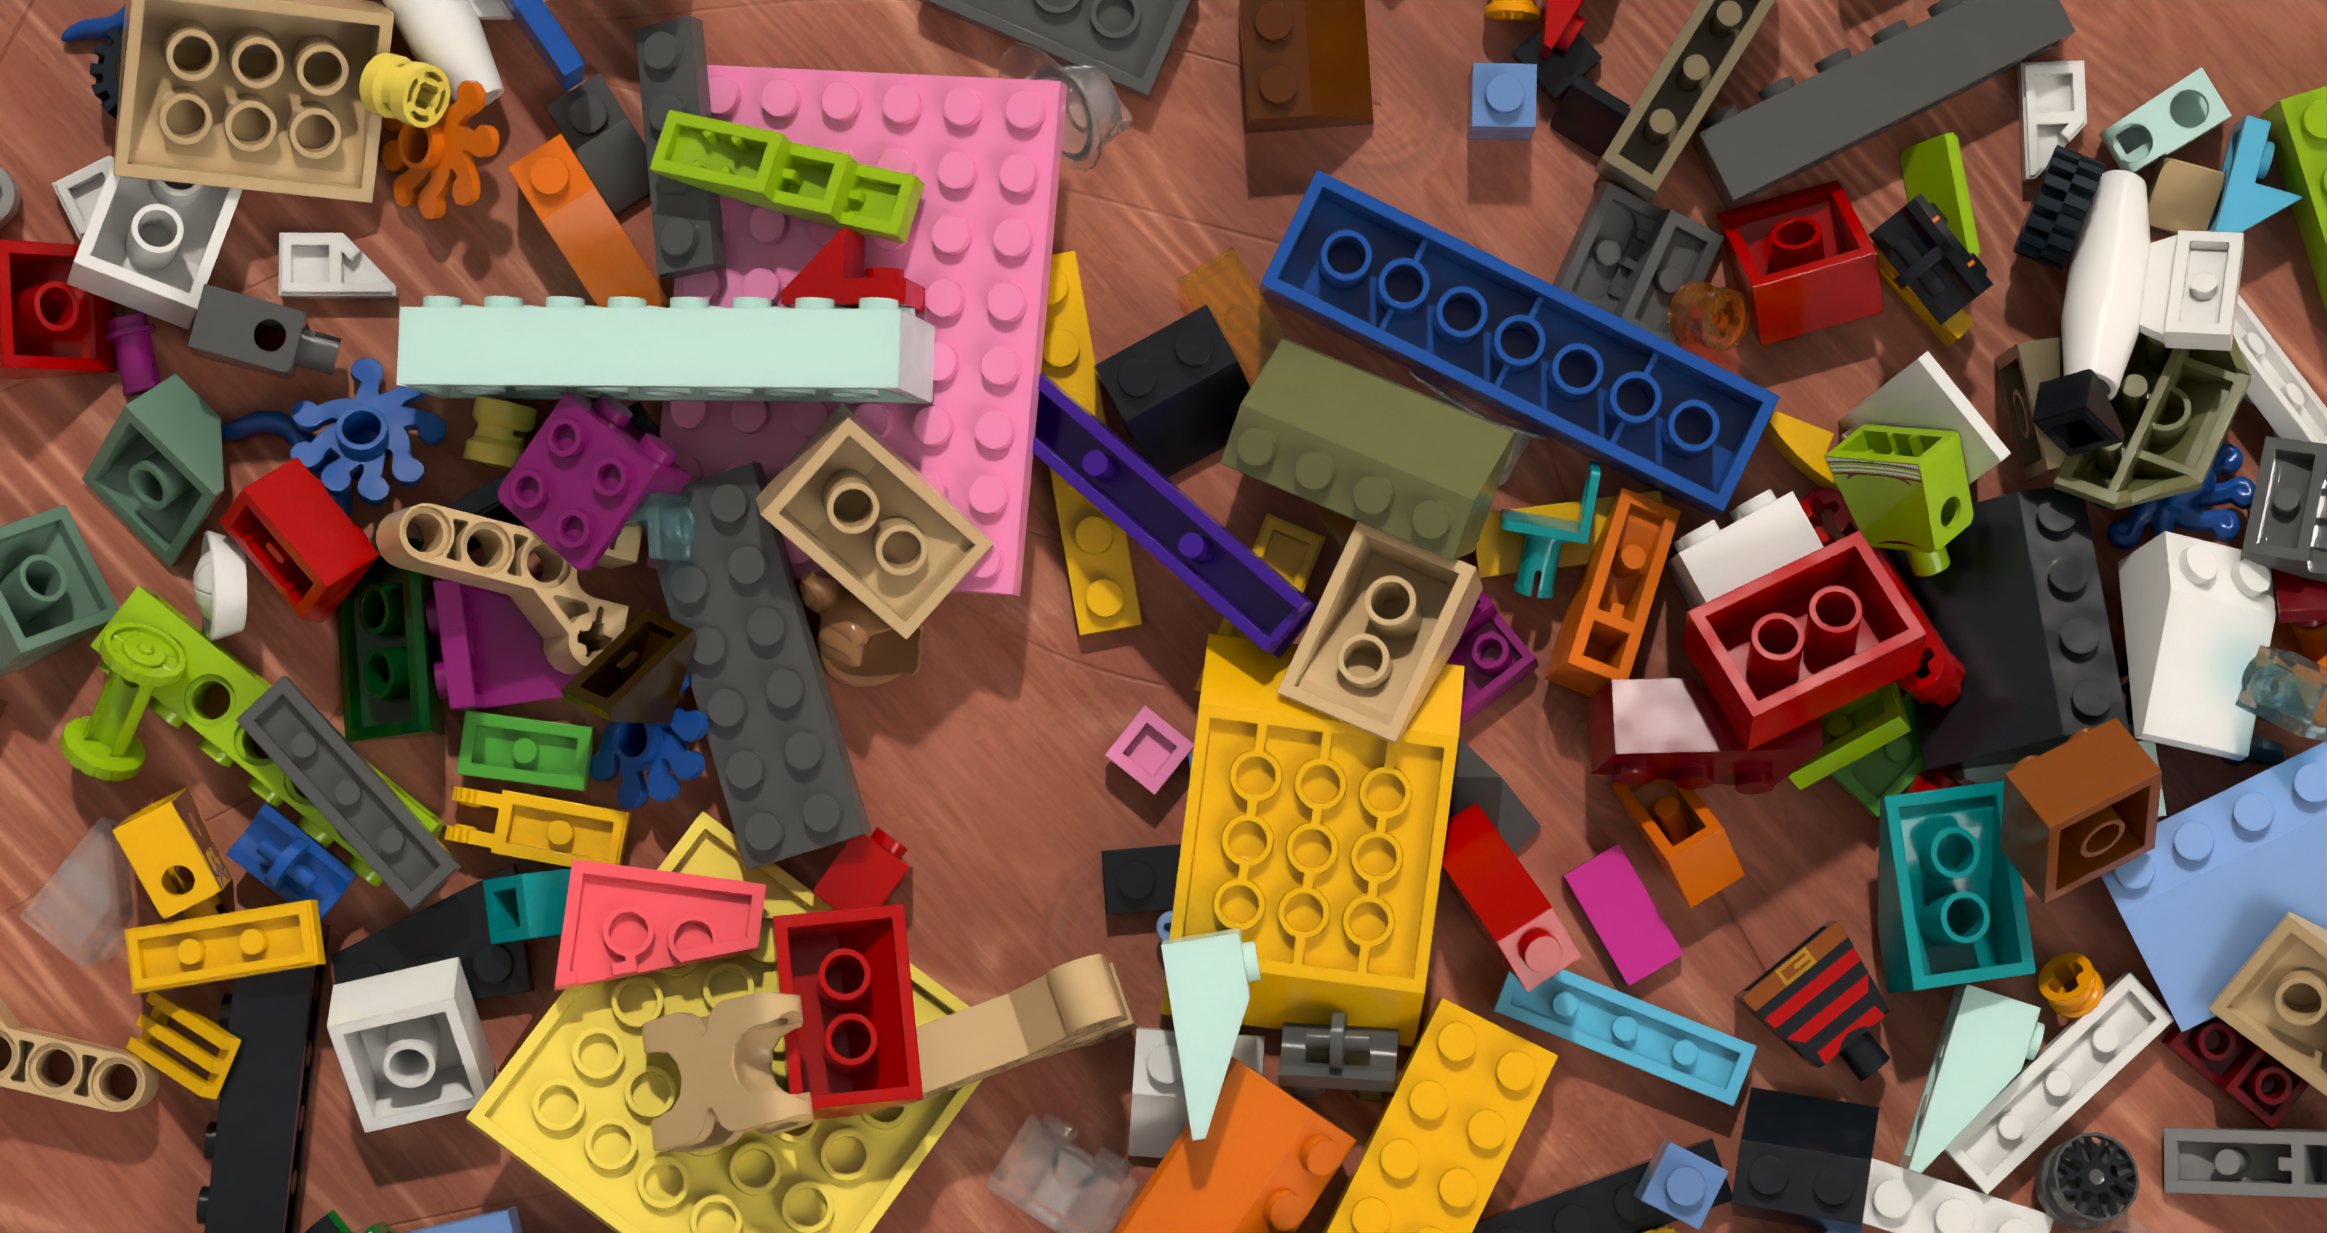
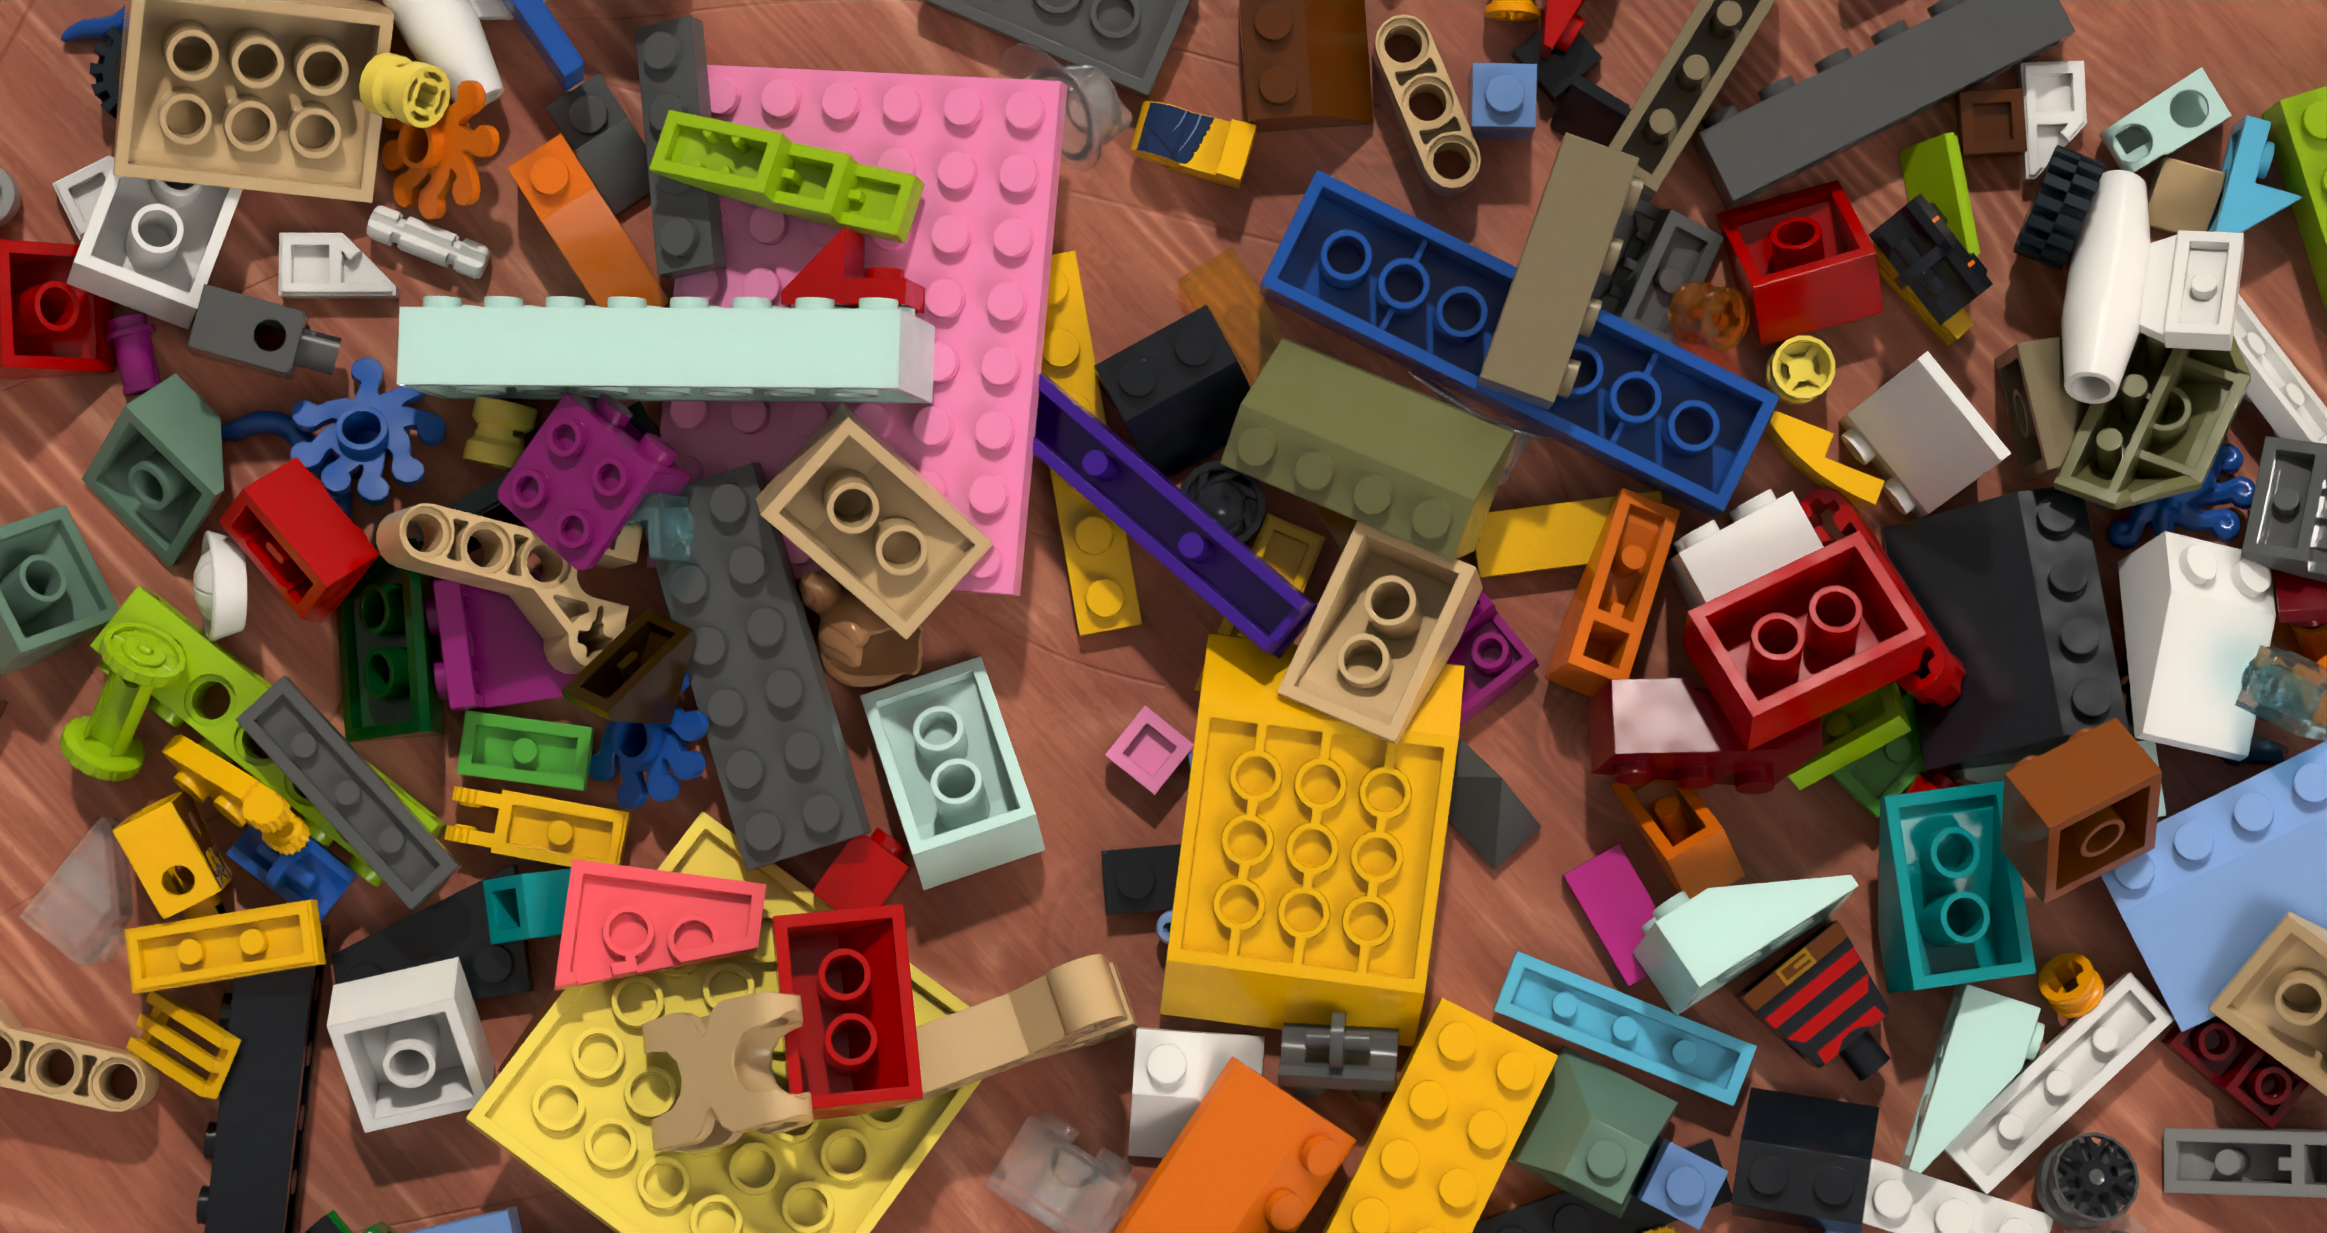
(236, 795): none -> yellow hinge
(428, 242): none -> white axle
(953, 773): none -> light aqua slope
(1193, 143): none -> leg
(1208, 1001): light aqua slope -> none
(1229, 497): none -> black wheel
(1427, 75): none -> tan beam
(1504, 900): red slope -> none
(1546, 535): teal bracket -> none
(1559, 270): none -> dark tan brick
(1592, 1132): none -> sand green slope
(1726, 930): none -> light aqua slope
(1807, 361): none -> light yellow wheel
(1905, 490): lime torso -> none
(1991, 123): none -> reddish brown plate
(2077, 413): black slope -> none

